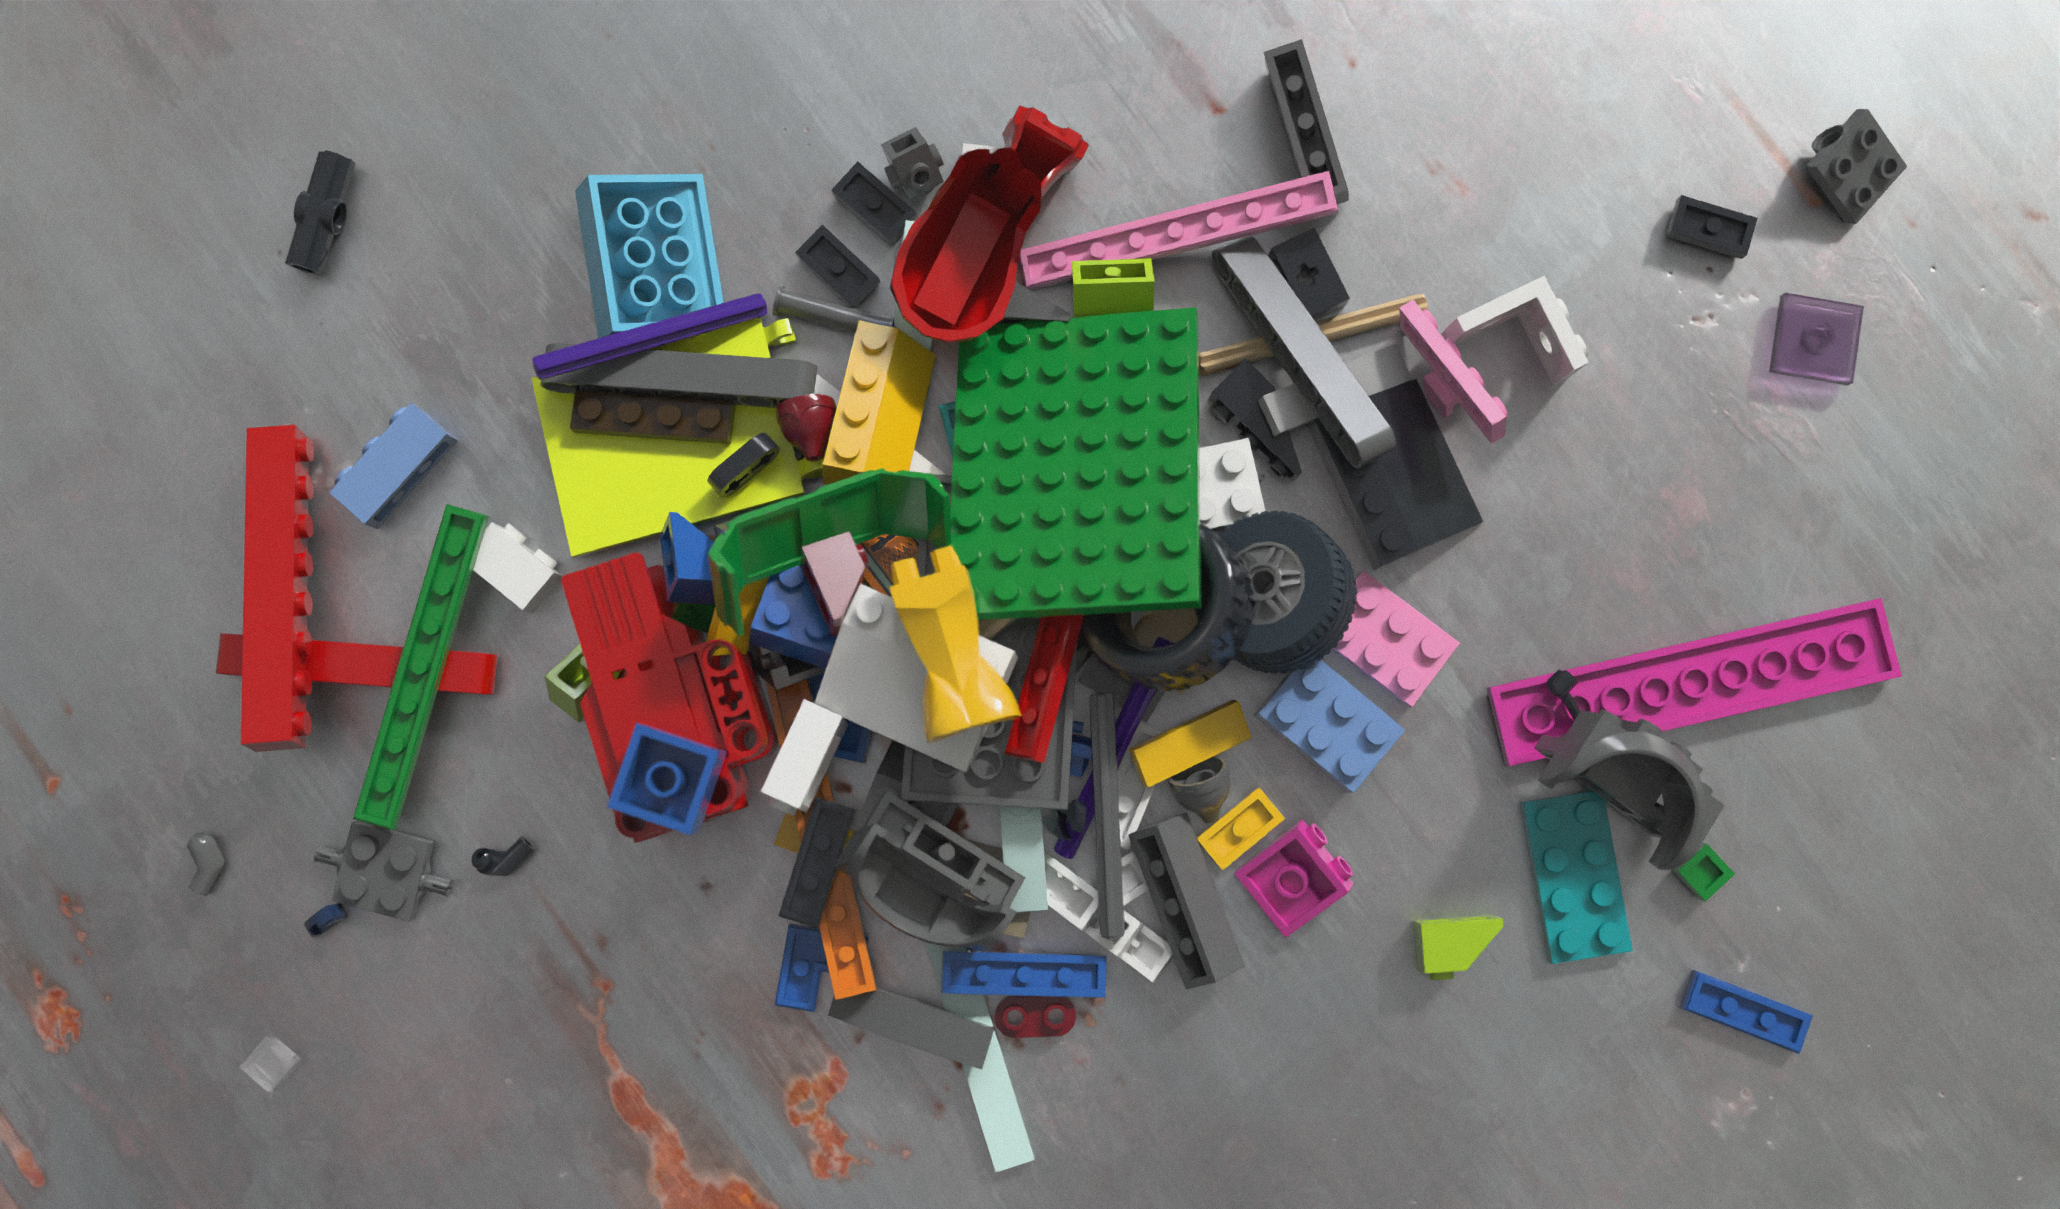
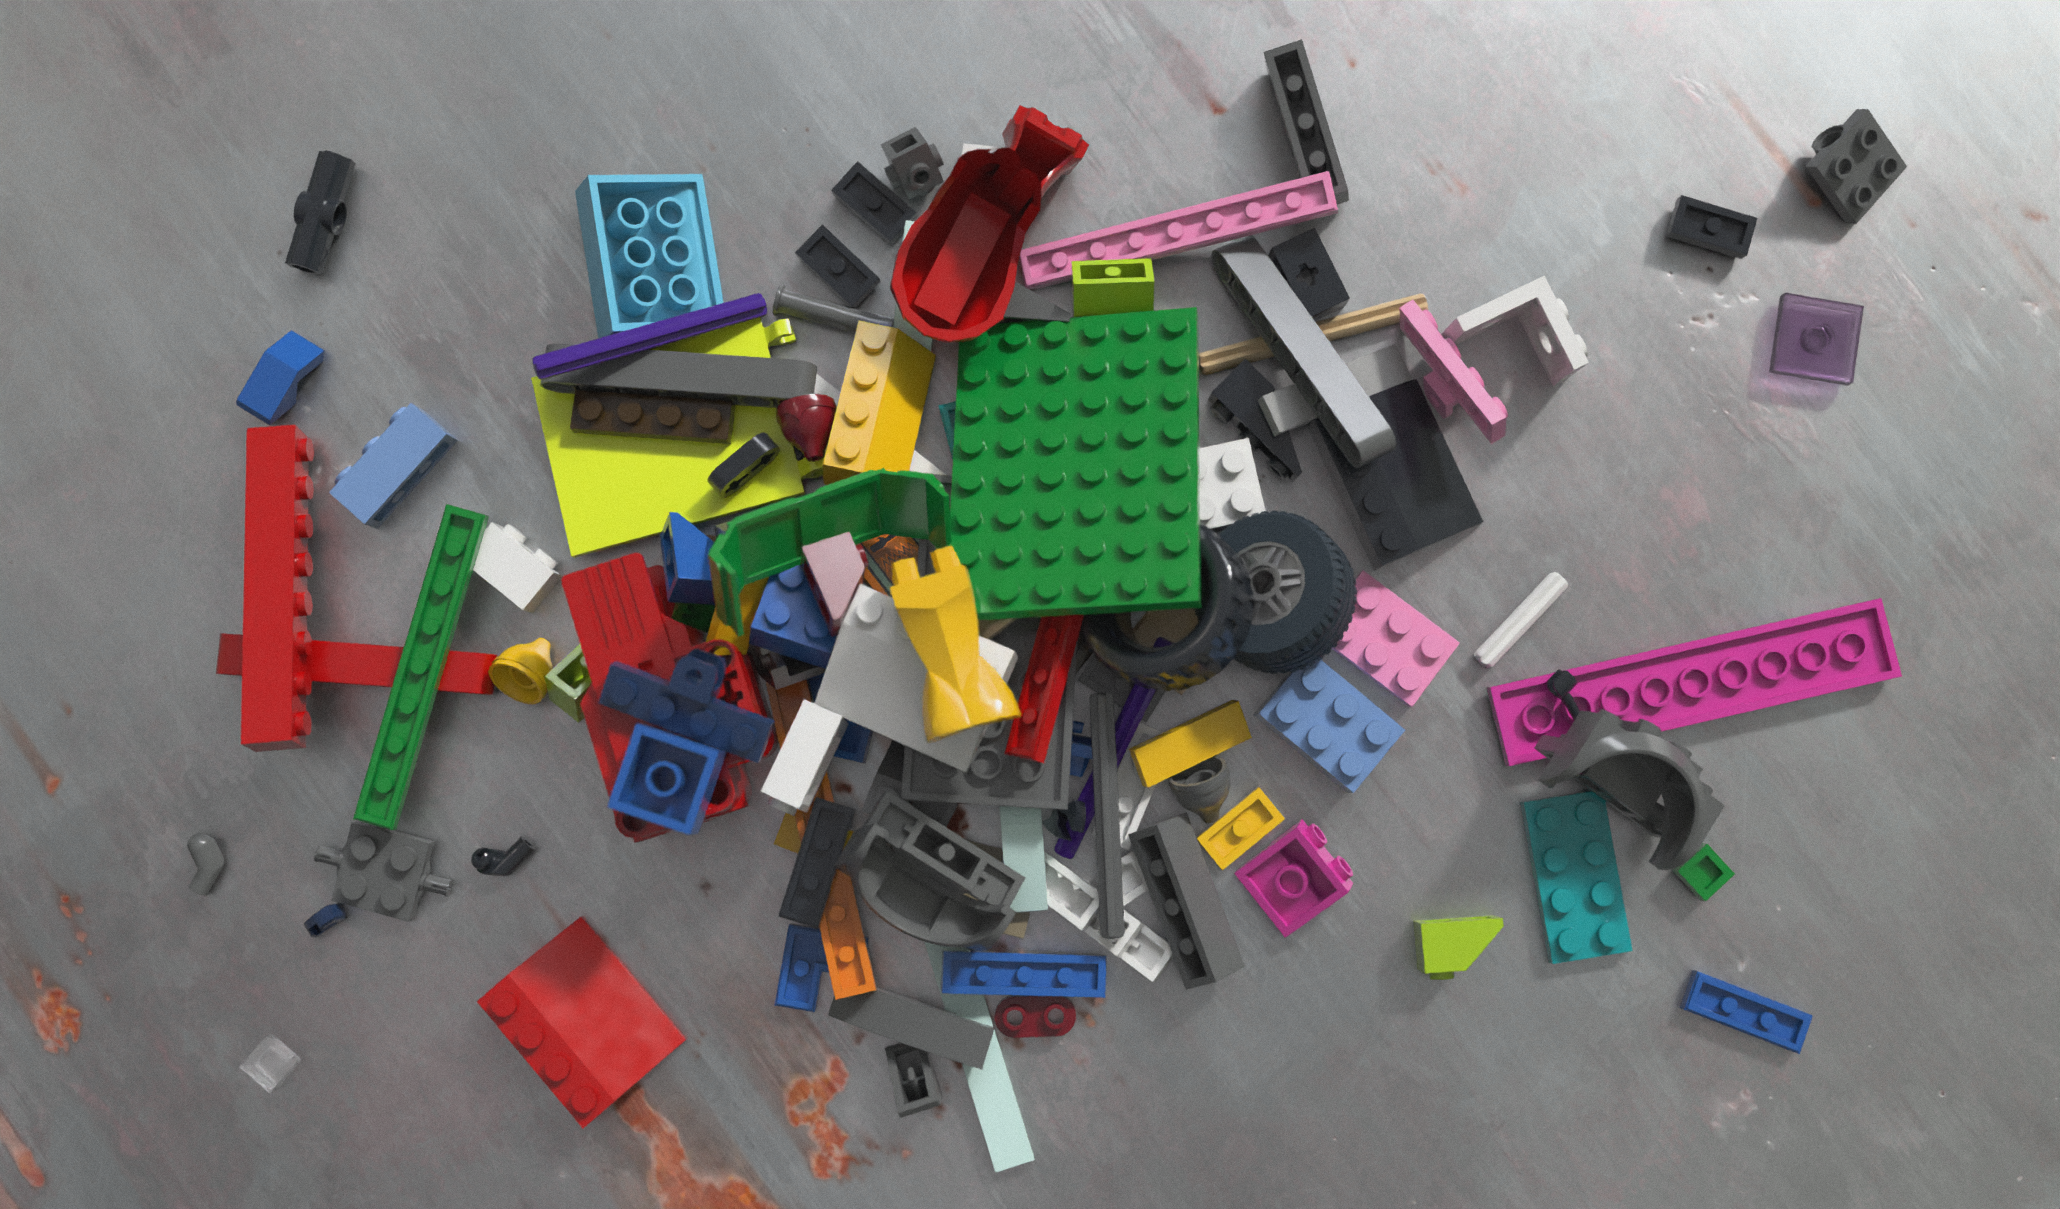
(274, 380): none -> blue slope
(522, 671): none -> yellow helmet
(581, 1021): none -> red slope
(689, 704): none -> dark blue plate
(912, 1079): none -> dark grey slope
(1521, 620): none -> white axle

